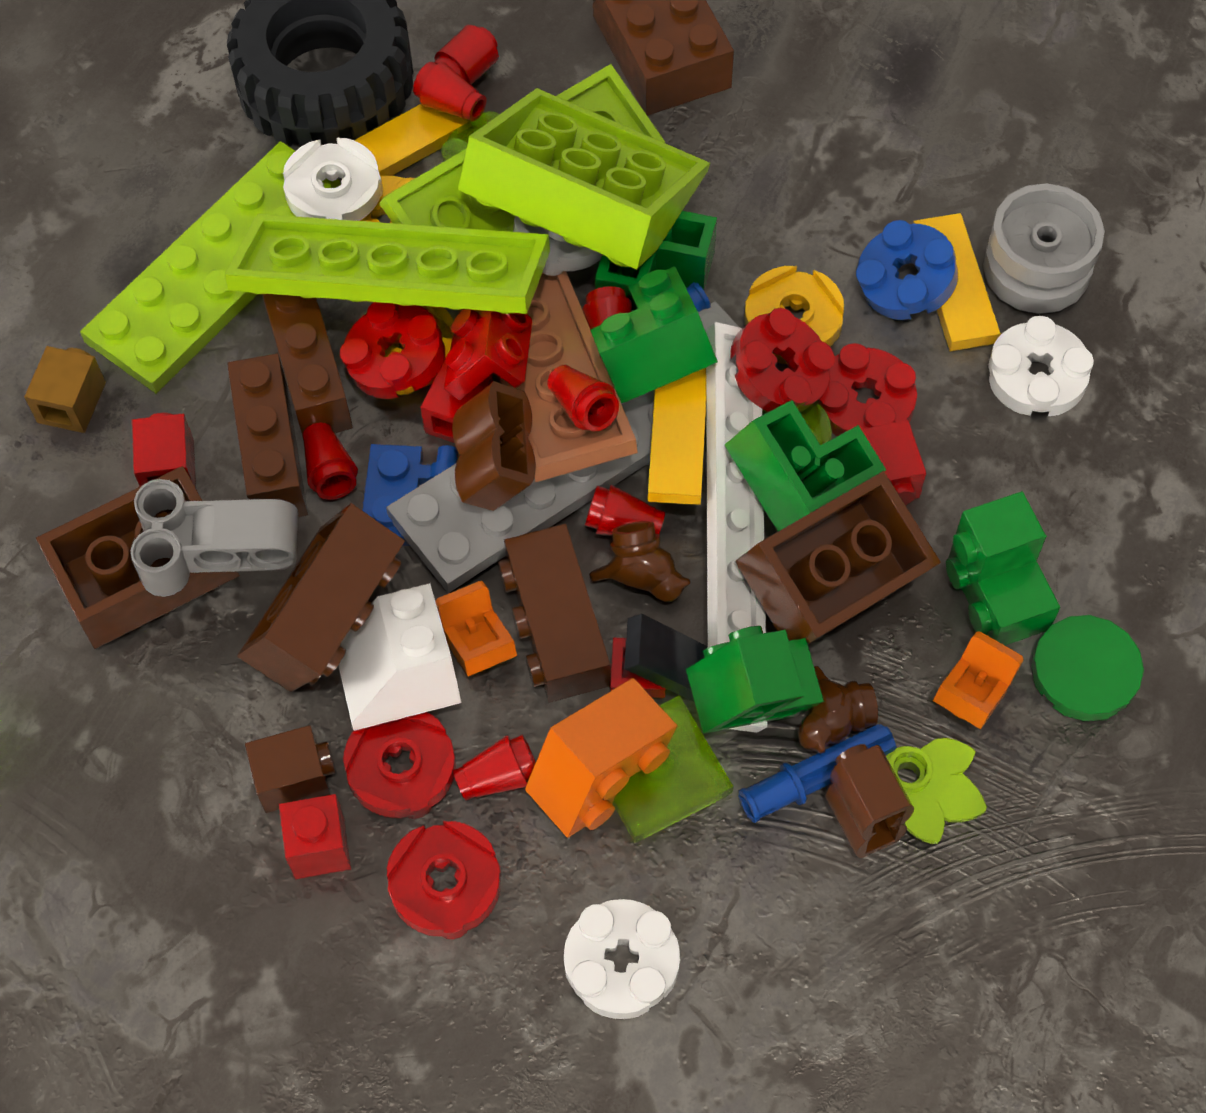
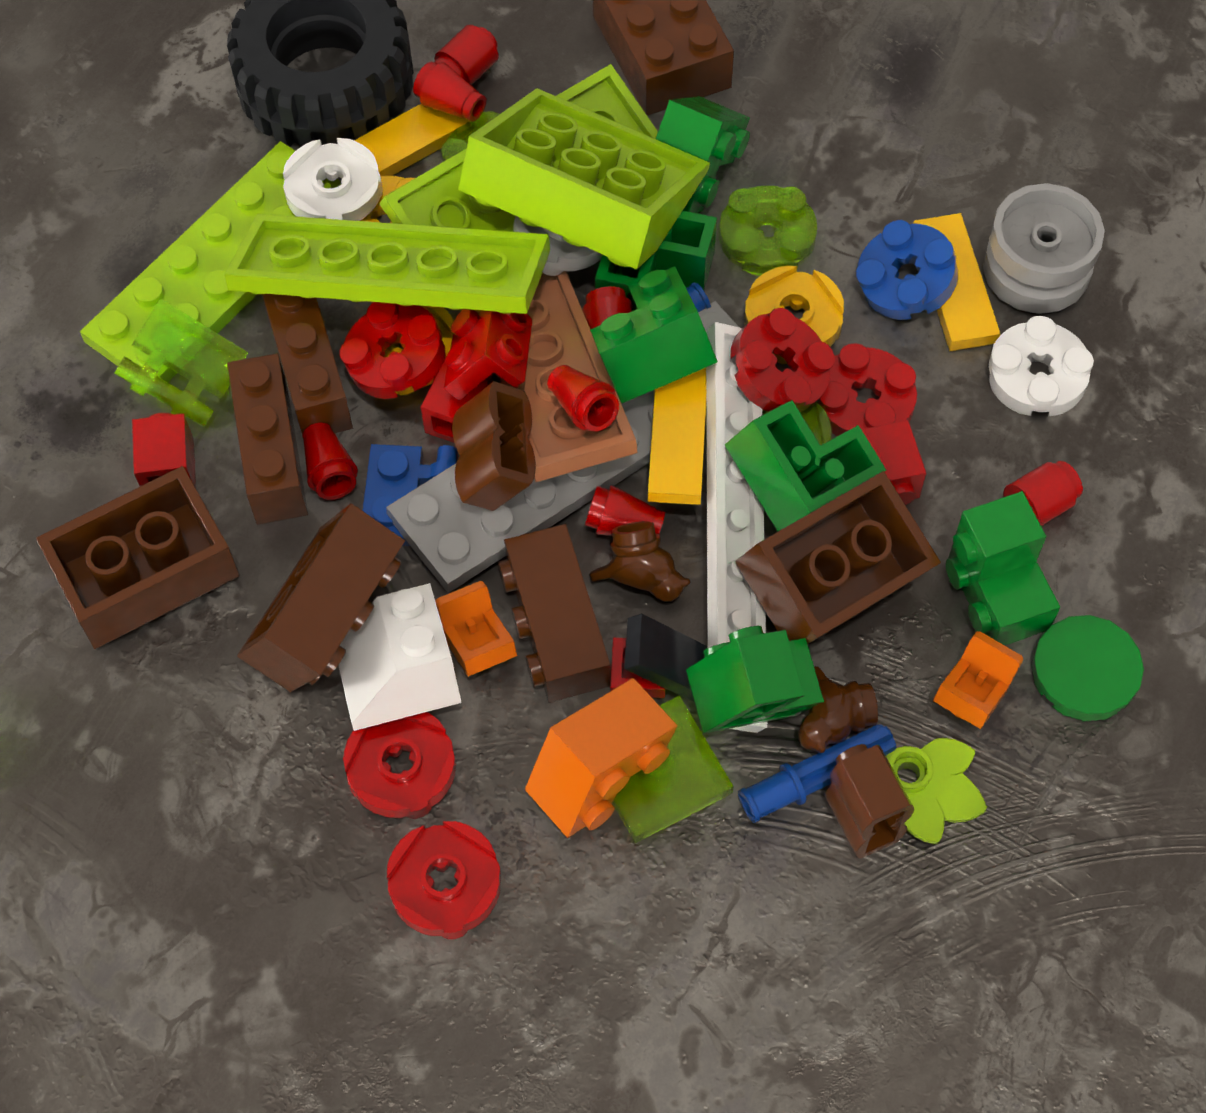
(65, 388): pearl gold brick -> none
(187, 349): none -> clear neon green plate
(209, 536): light grey piece -> none
(289, 767): reddish brown brick -> none
(314, 836): red brick -> none
(496, 769): red cone -> none
(595, 979): white plate -> none
(707, 133): none -> green brick
(772, 206): none -> clear neon green plate
(1049, 489): none -> red brick

